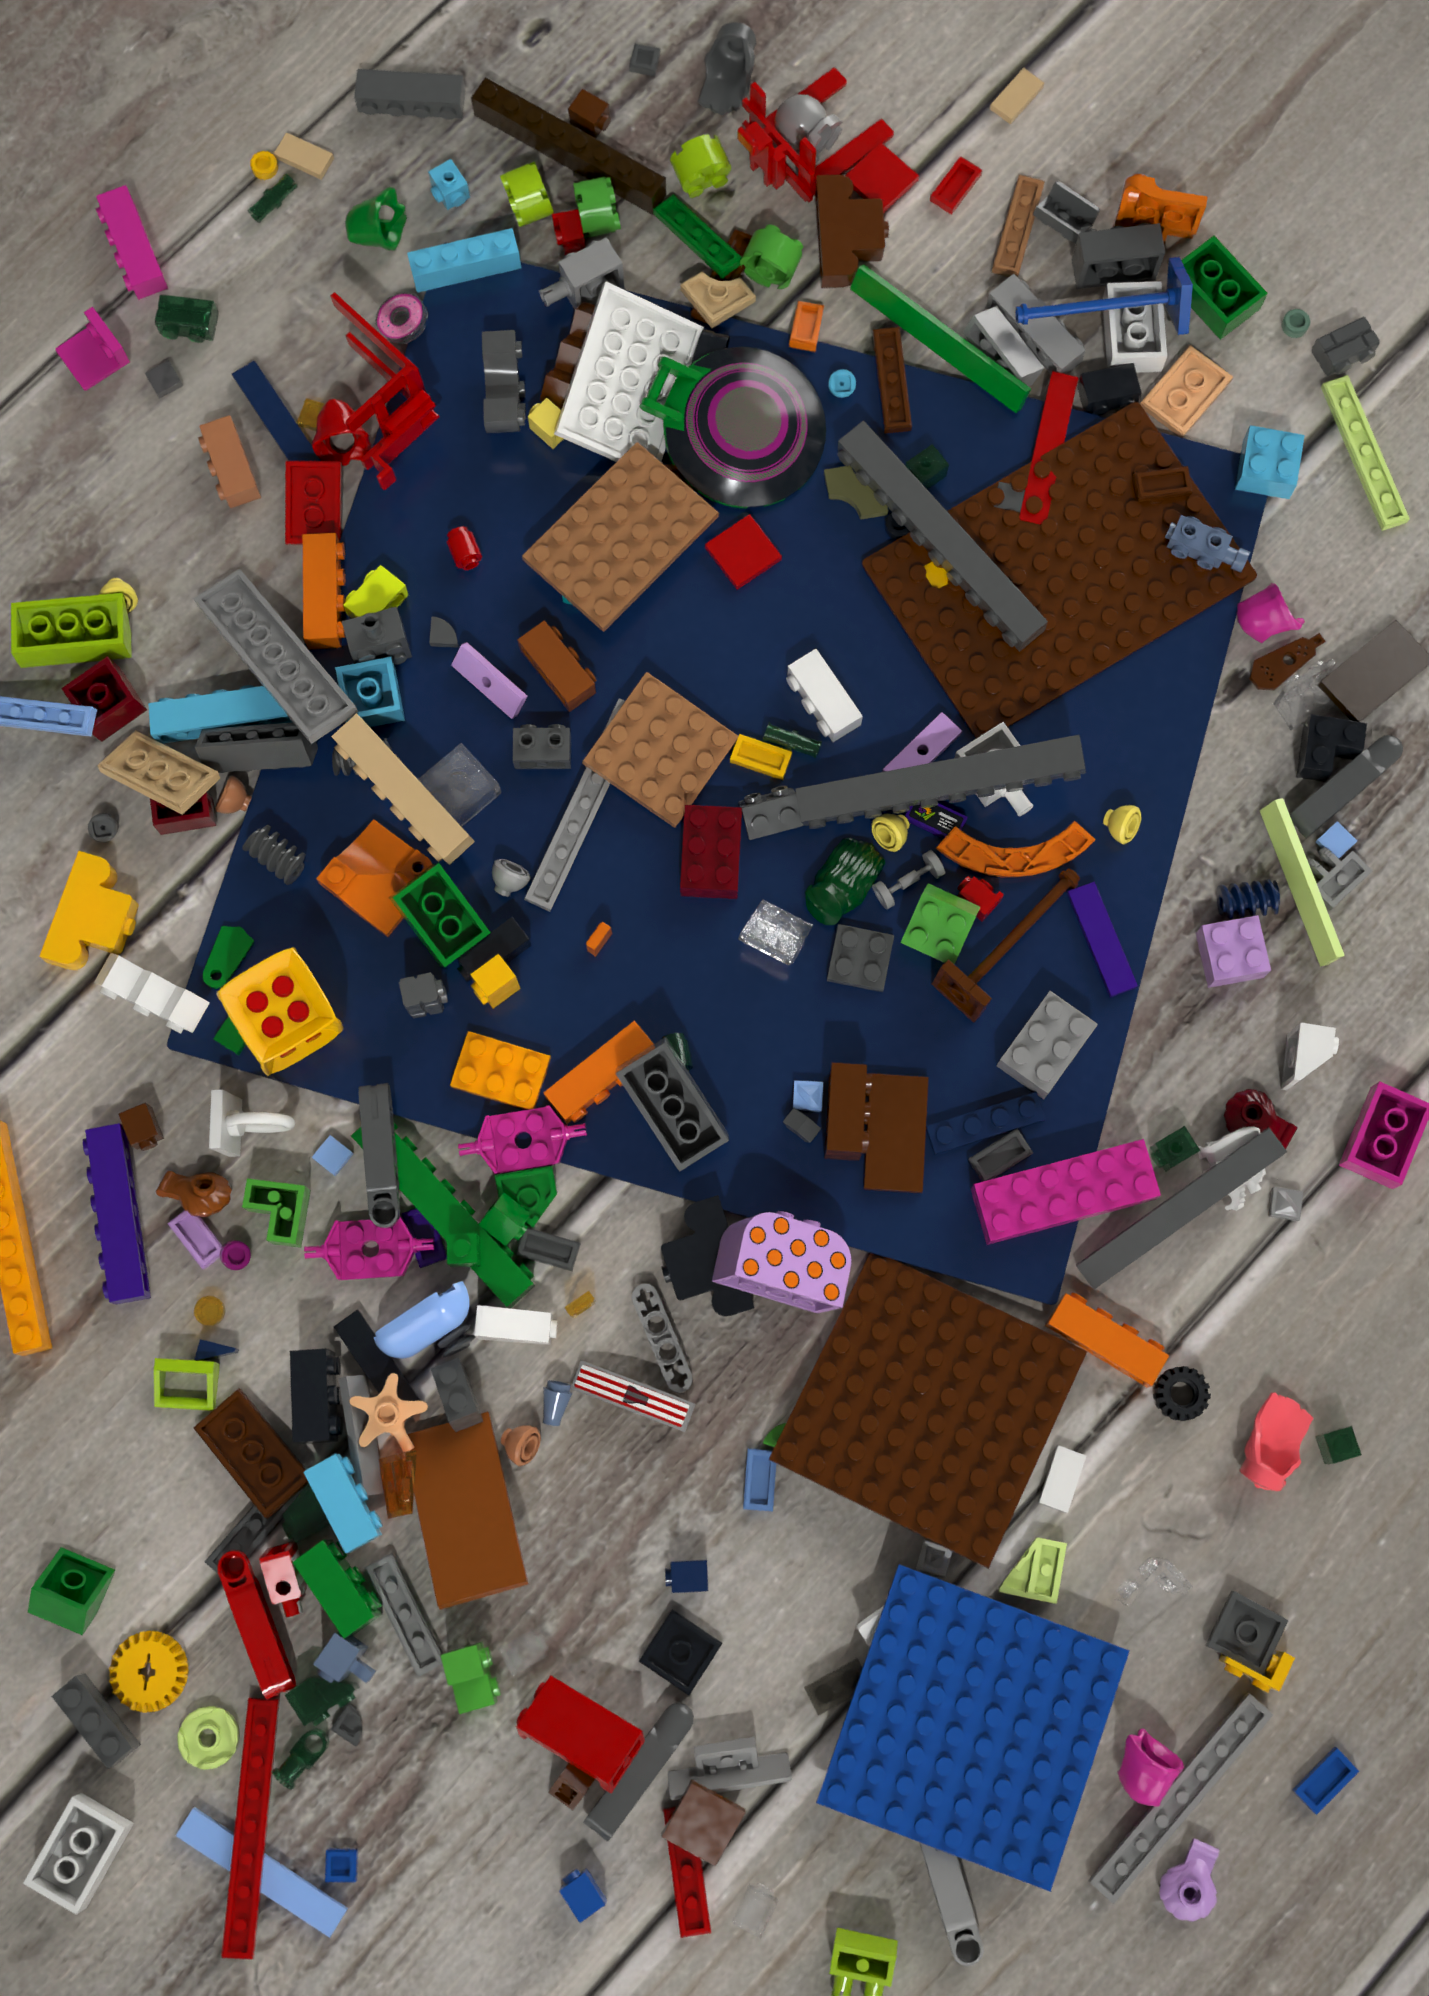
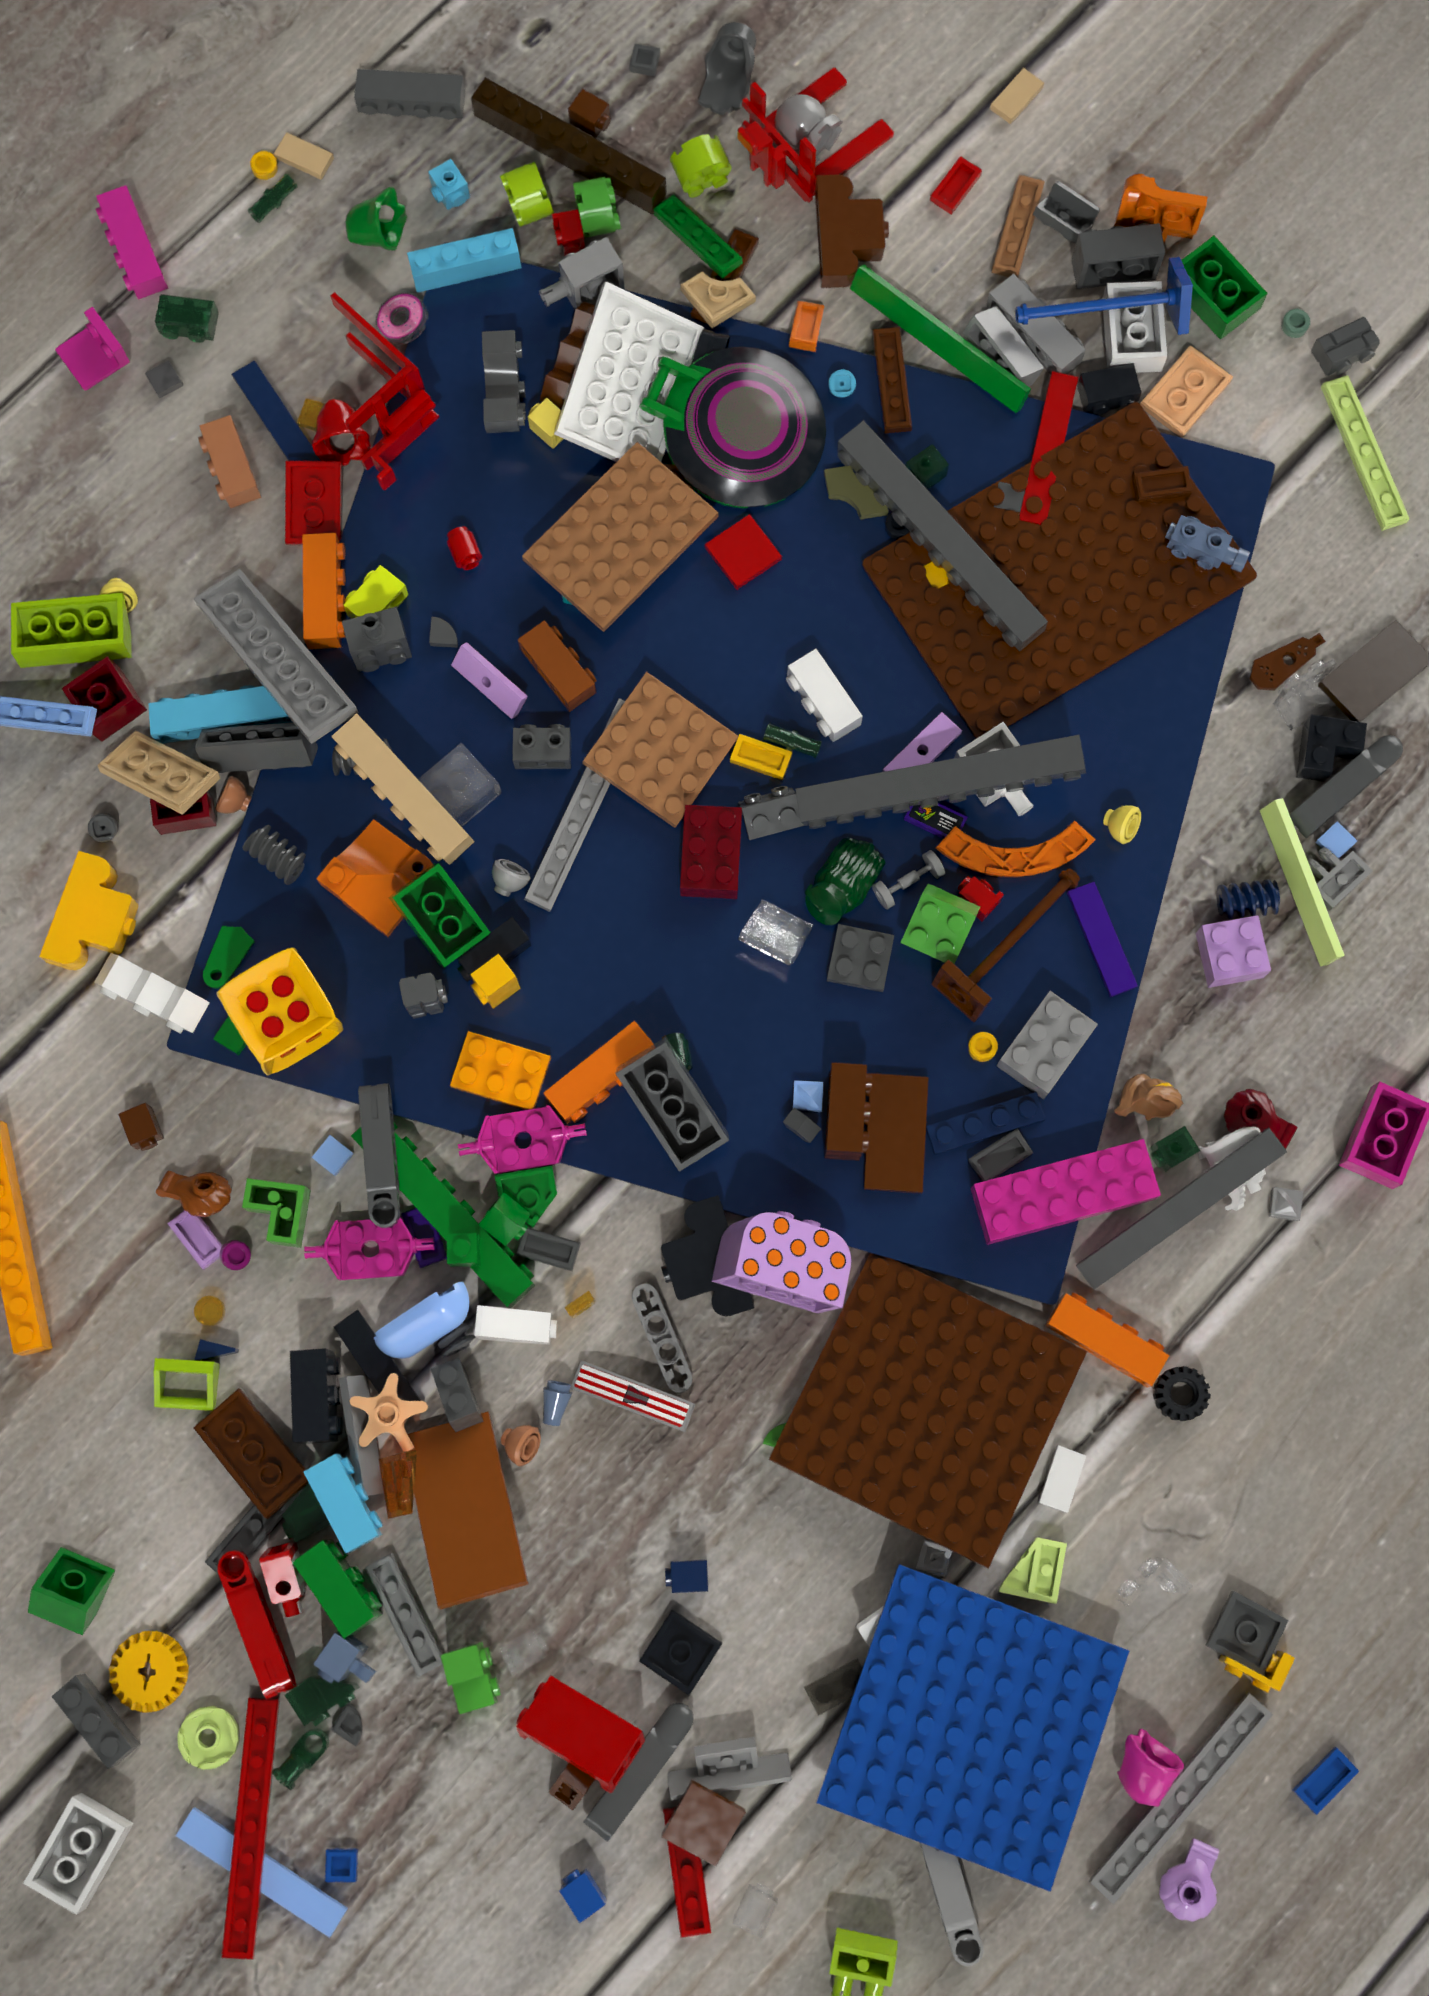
(116, 1214): dark purple brick -> none
(230, 1123): white tile -> none
(373, 690): medium azure brick -> none
(598, 938): orange tile -> none
(759, 1481): medium blue tile -> none
(771, 257): bright green brick -> none
(882, 176): red tile -> none
(890, 831): light yellow brick -> none
(982, 1046): none -> yellow tile
(1148, 1097): none -> medium nougat hair
(1266, 614): dark pink piece -> none
(1269, 462): medium azure brick -> none
(1275, 1442): coral hair -> none
(1306, 1050): white slope -> none
(1338, 1445): clear green brick -> none

